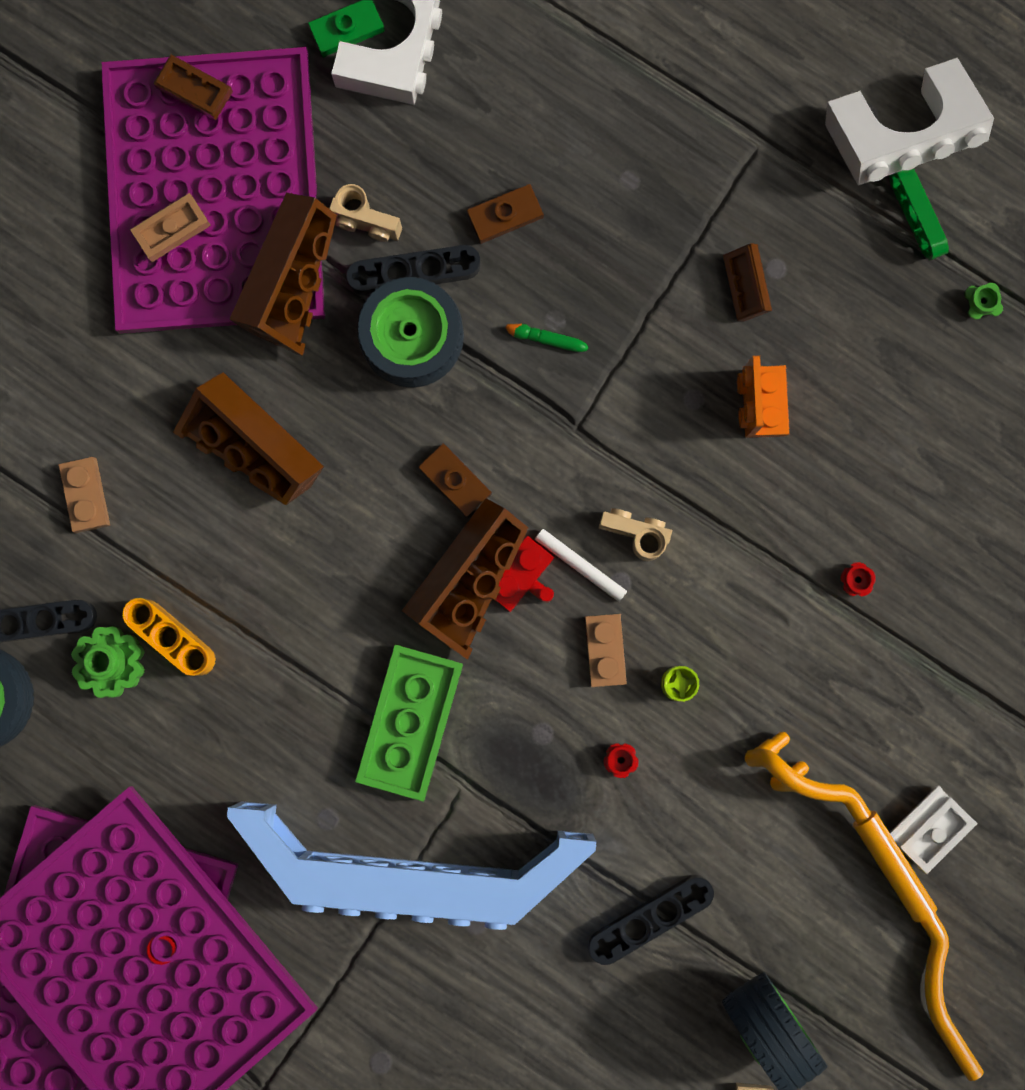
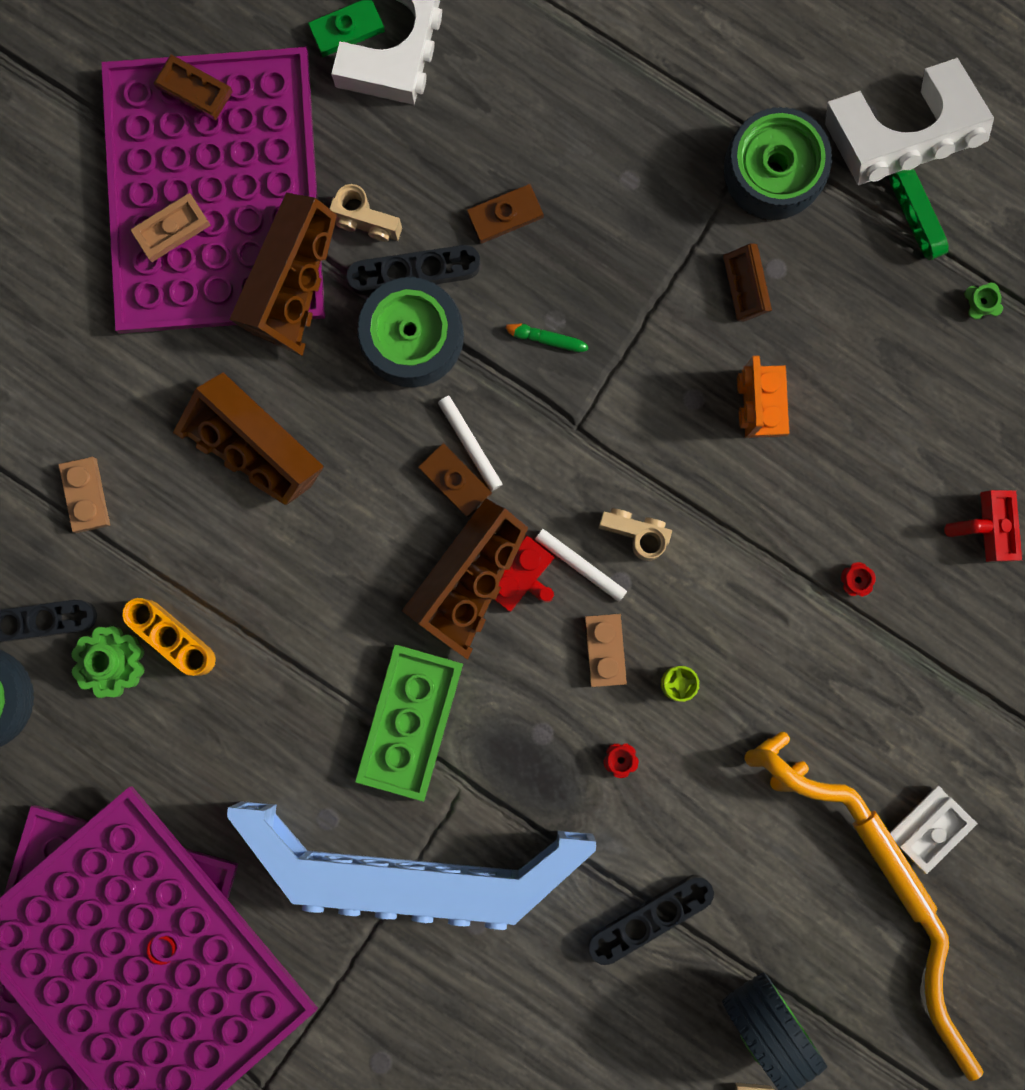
(470, 443): none -> white bar
(785, 139): none -> bright green wheel
(998, 524): none -> red plate

